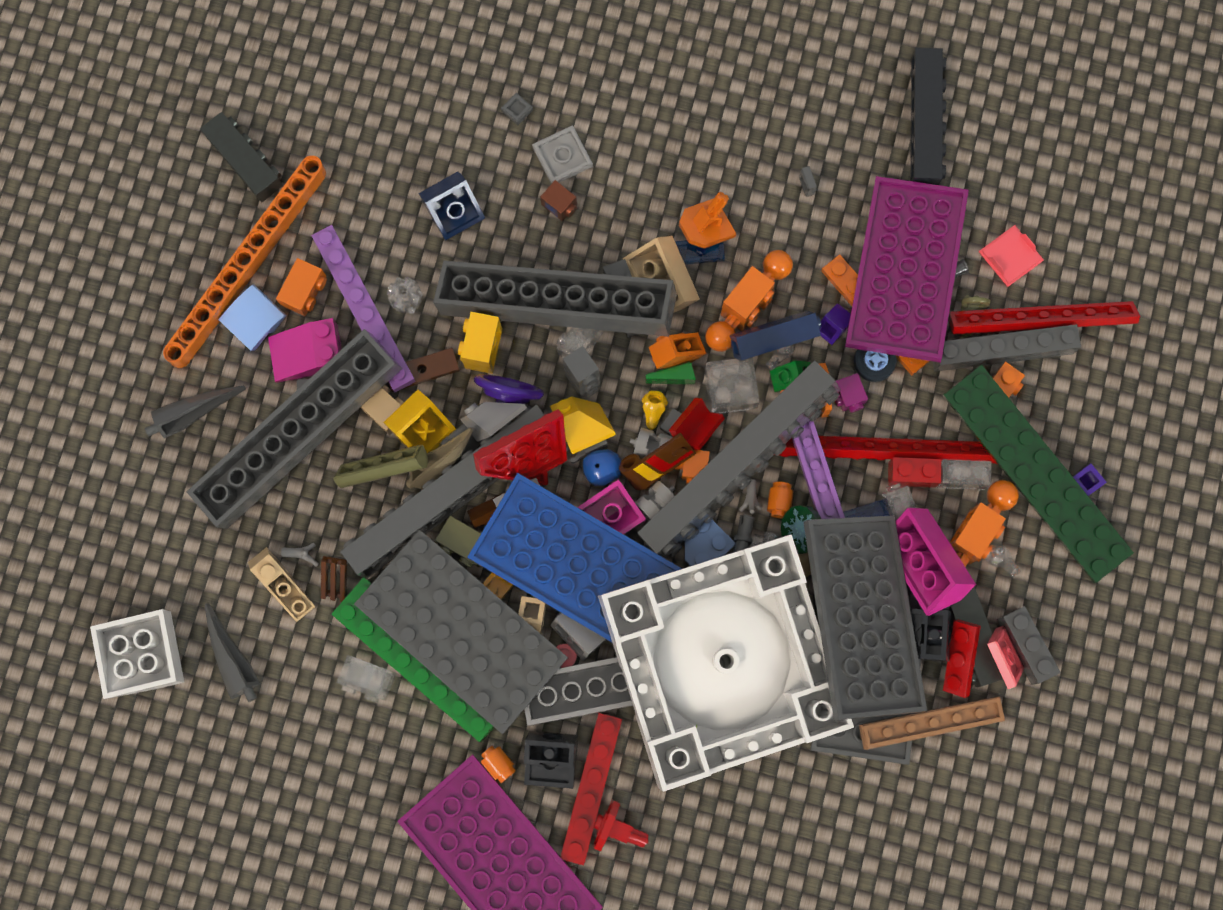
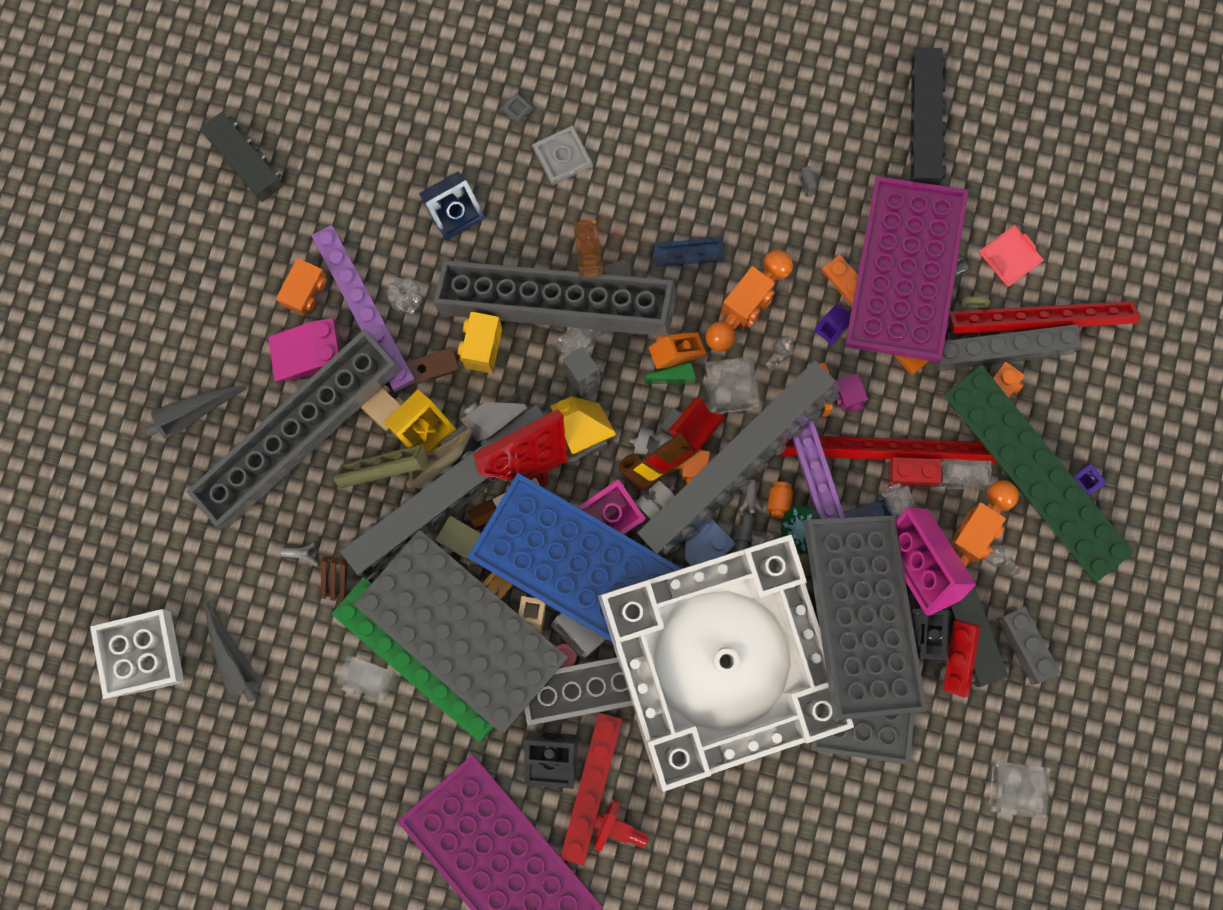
(245, 272): orange beam -> none
(252, 317): light blue slope -> none
(280, 584): tan slope -> none
(497, 763): orange brick -> none
(507, 389): dark purple piece -> none
(559, 201): copper brick -> none
(588, 248): none -> clear orange plate
(608, 467): blue helmet -> none
(653, 406): yellow animal -> none
(663, 261): tan slope -> none
(707, 223): orange piece -> none
(775, 335): dark blue brick -> none
(786, 374): green bracket -> none
(879, 371): black wheel -> none
(931, 722): medium nougat tile -> none
(1005, 657): coral tile -> none
(1019, 789): none -> clear brick

